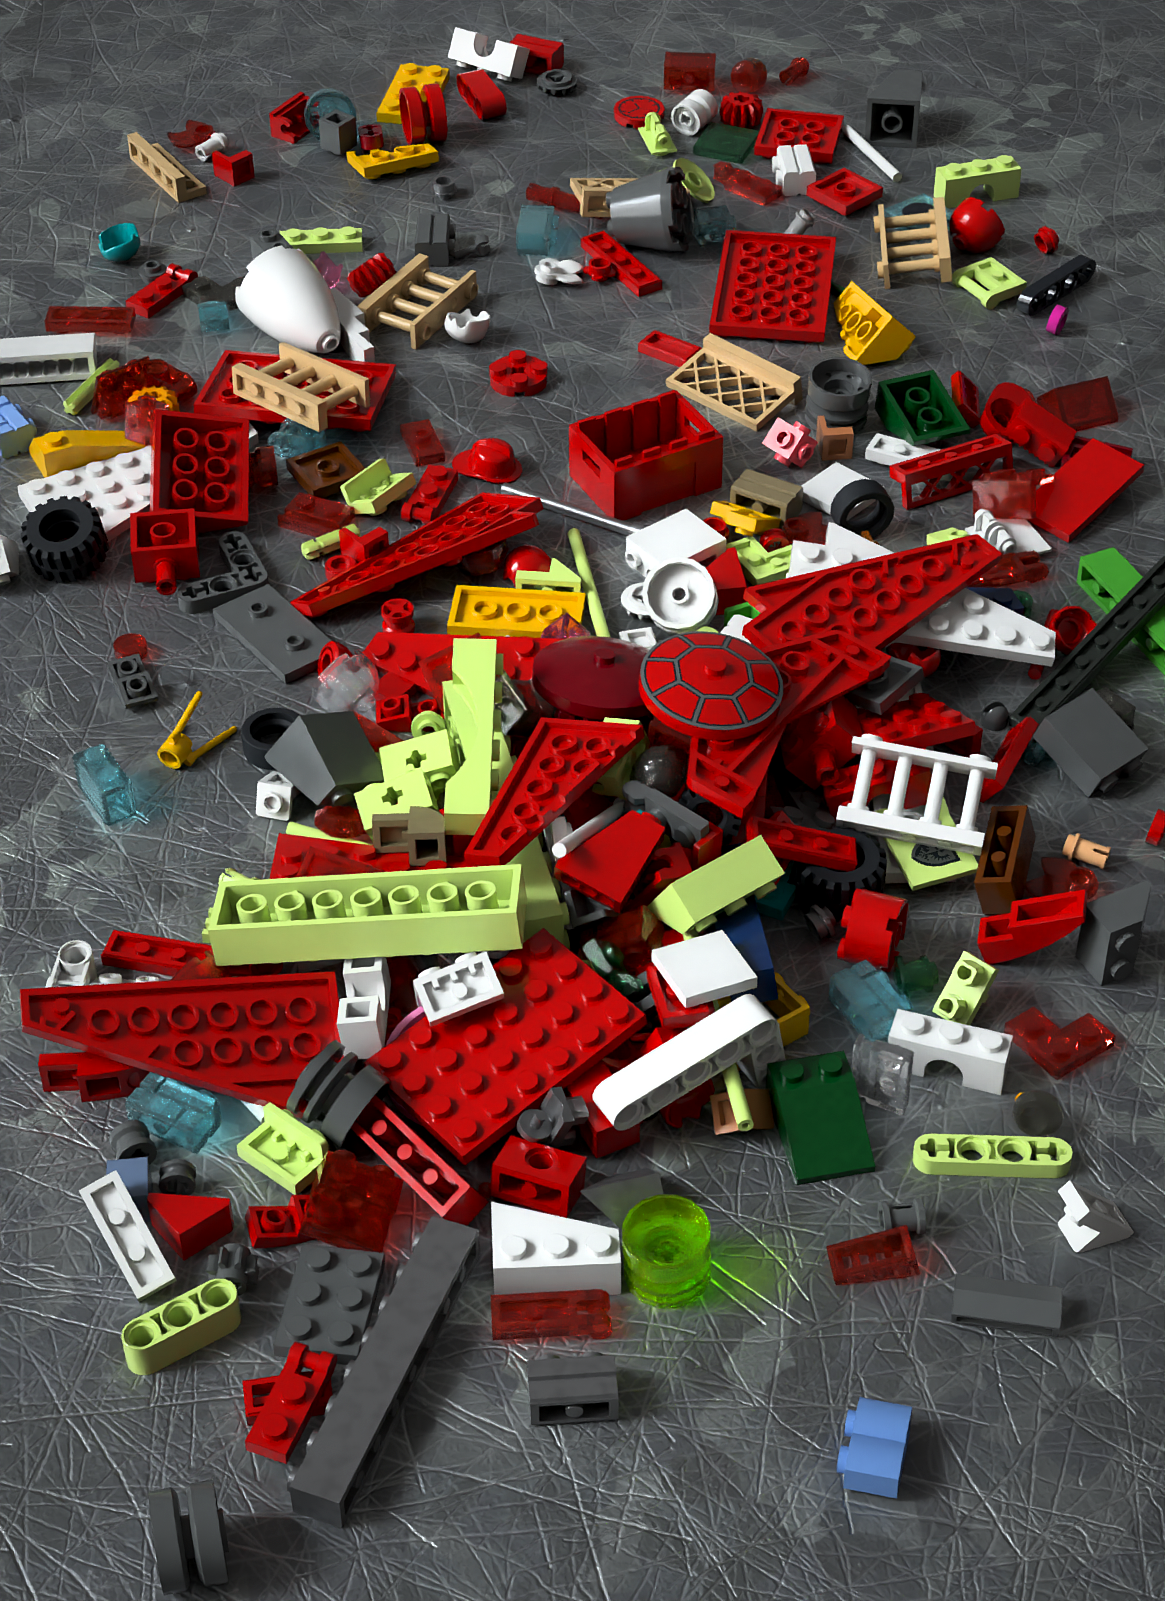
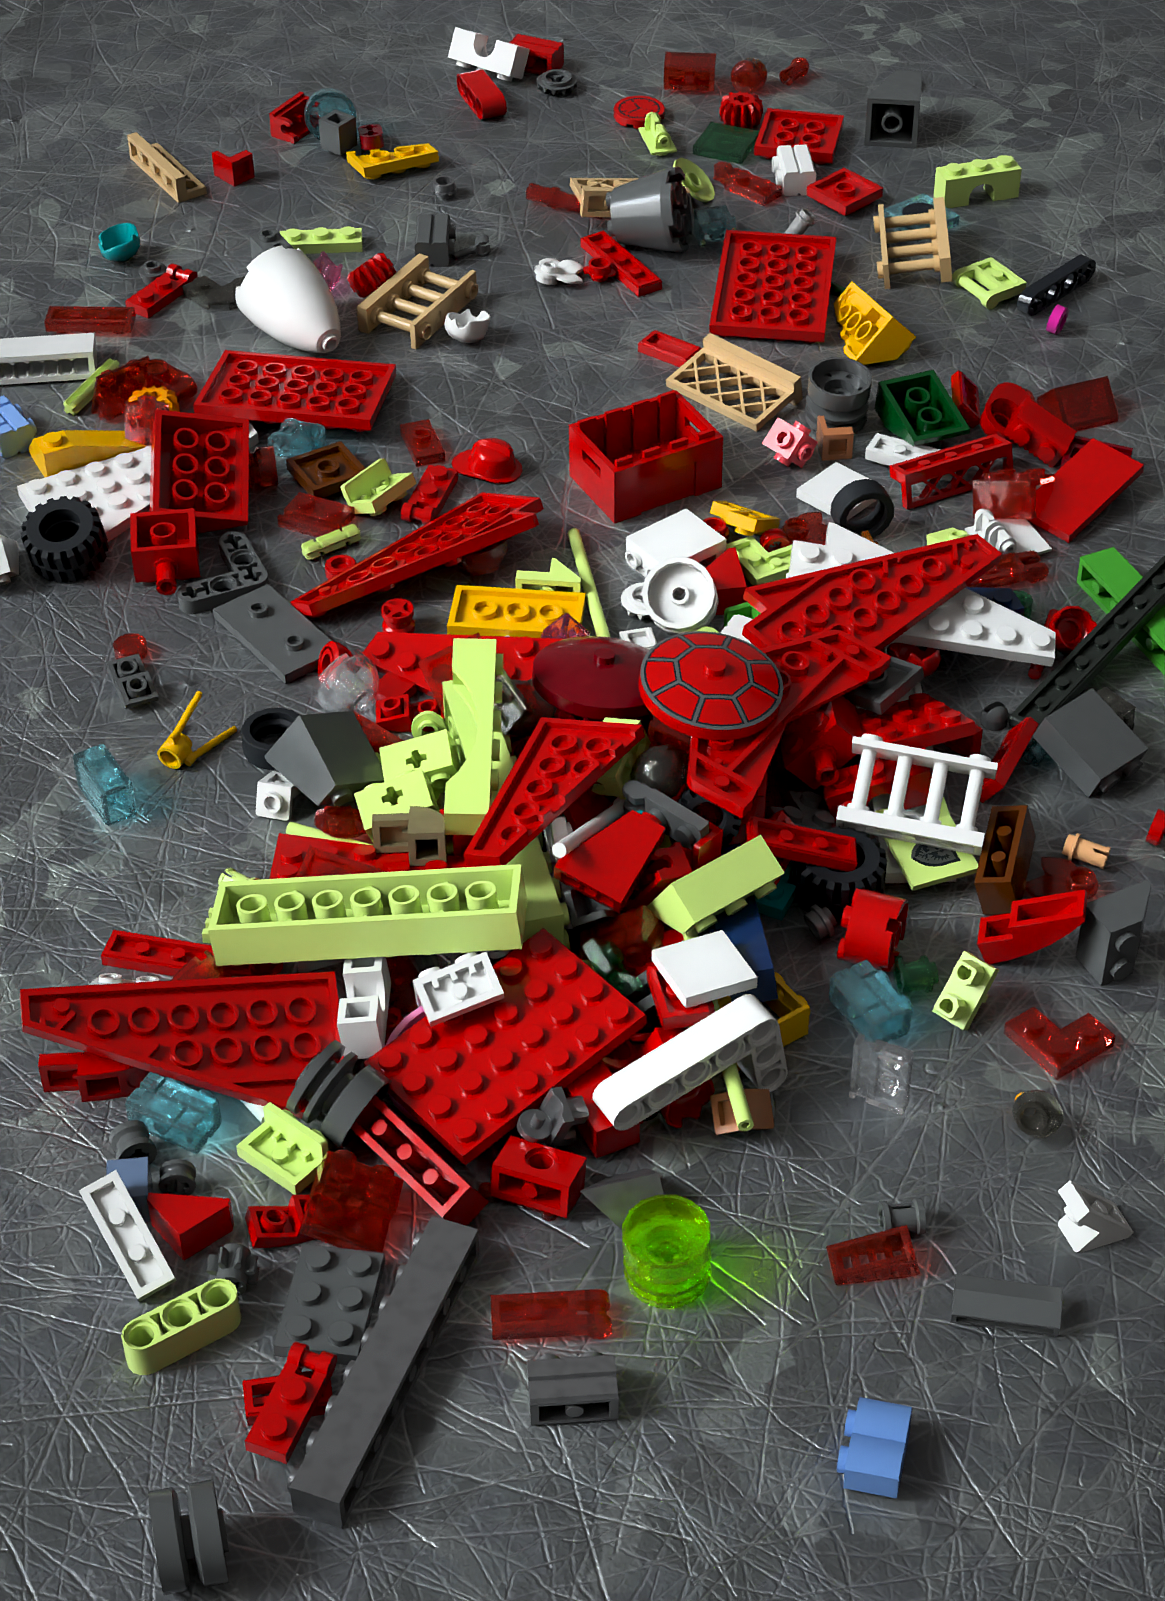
(73, 965): white piece -> none
(195, 134): clear red plate -> none
(213, 316): clear light blue bracket -> none
(217, 142): white pin -> none
(297, 403): tan fence -> none
(354, 334): white slope -> none
(364, 546): red panel -> none
(407, 76): yellow plate -> none
(423, 114): red wheel -> none
(518, 374): red plate -> none
(526, 559): red hair -> none
(536, 230): clear light blue brick -> none
(552, 1253): white wedge -> none
(576, 512): flat silver bar -> none
(694, 112): white wheel -> none
(767, 495): dark tan brick -> none
(819, 1117): dark green slope -> none
(872, 153): white bar -> none
(975, 227): red cylinder -> none
(976, 1051): white arch -> none
(992, 1162): yellowish green beam -> none
(1046, 240): red plate -> none

